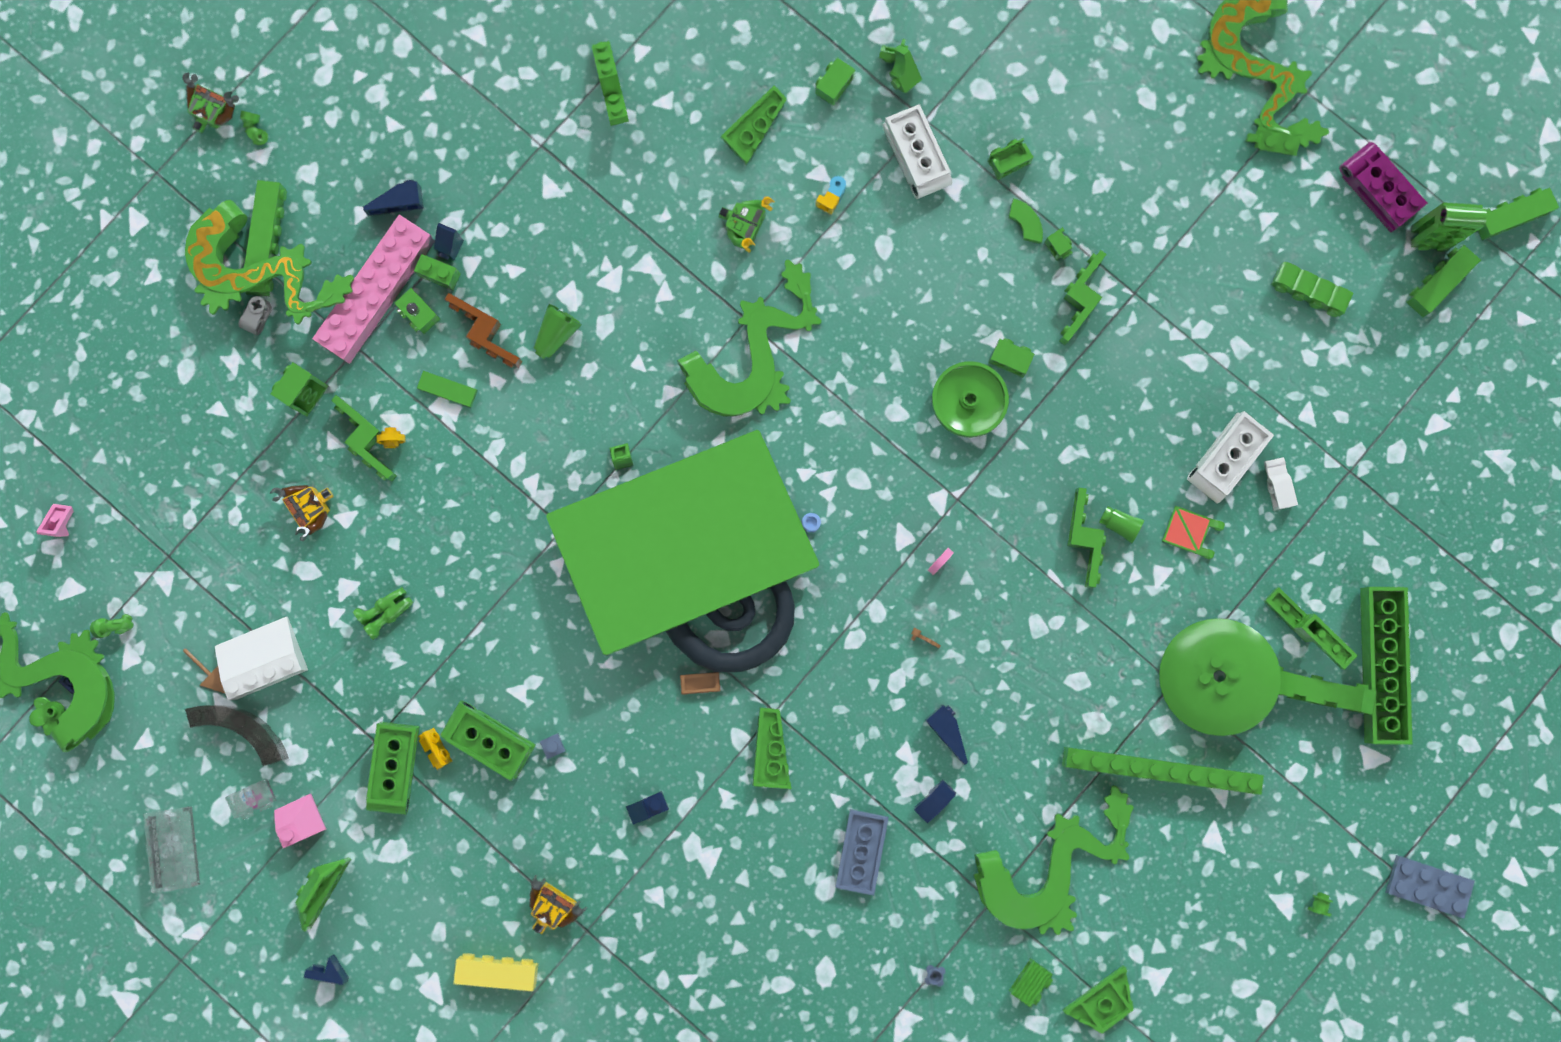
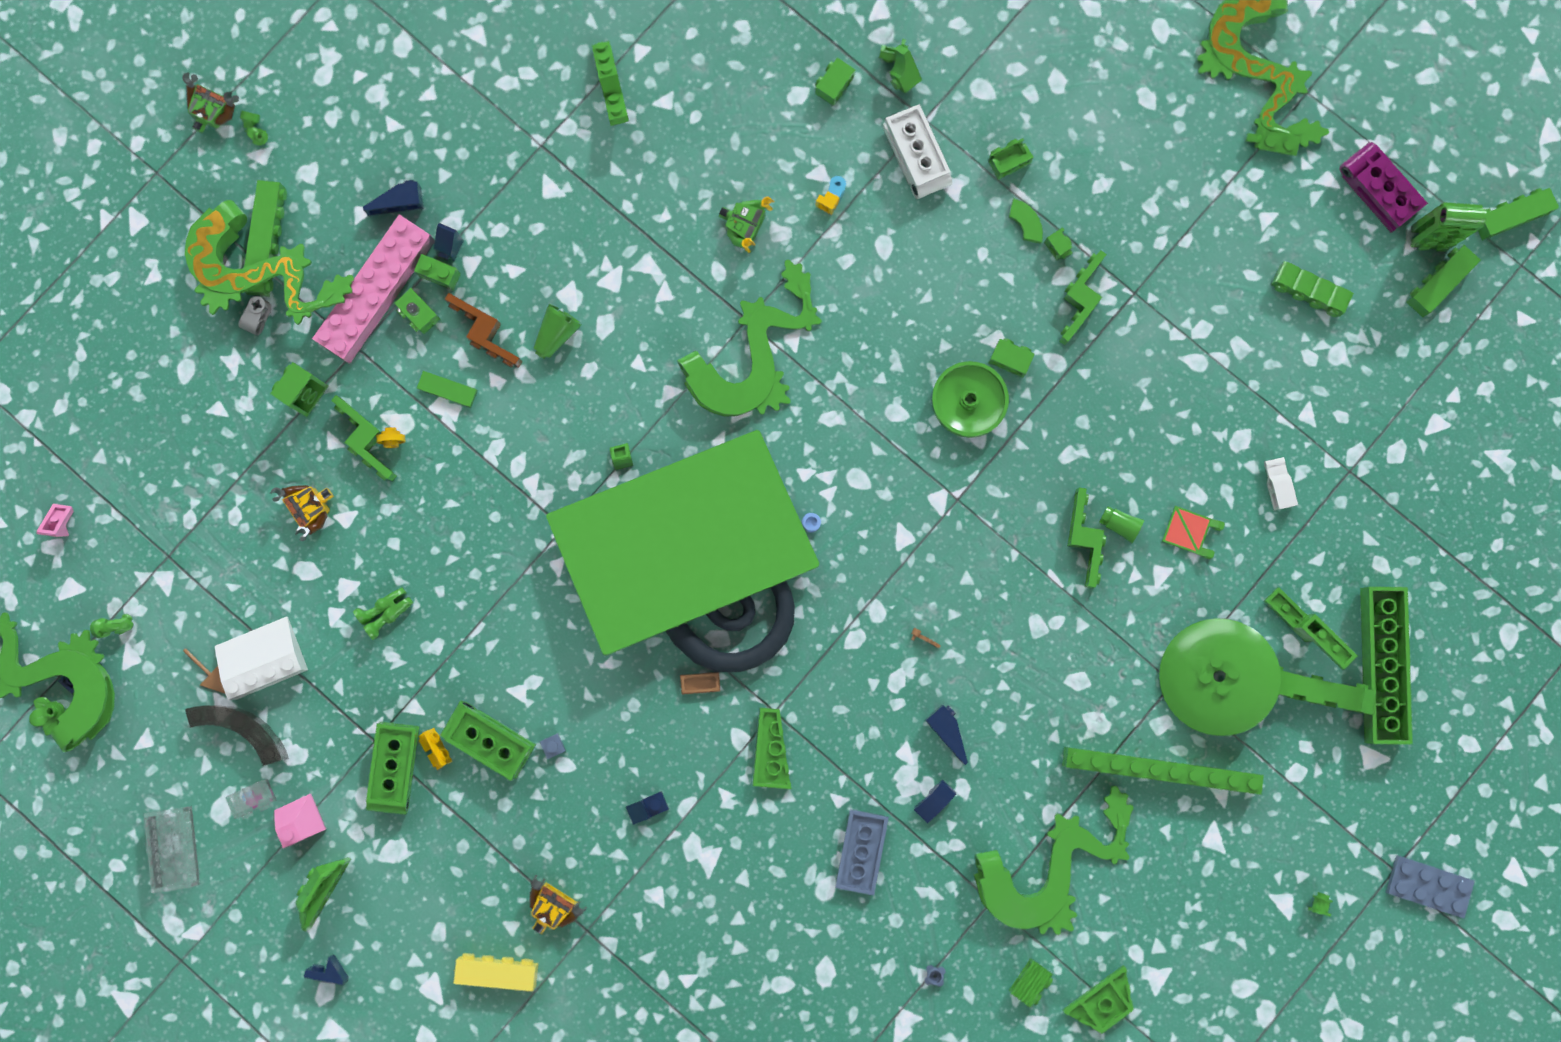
(752, 126): bright green wing -> none
(940, 561): bright pink piece -> none
(1206, 473): white hinge -> none

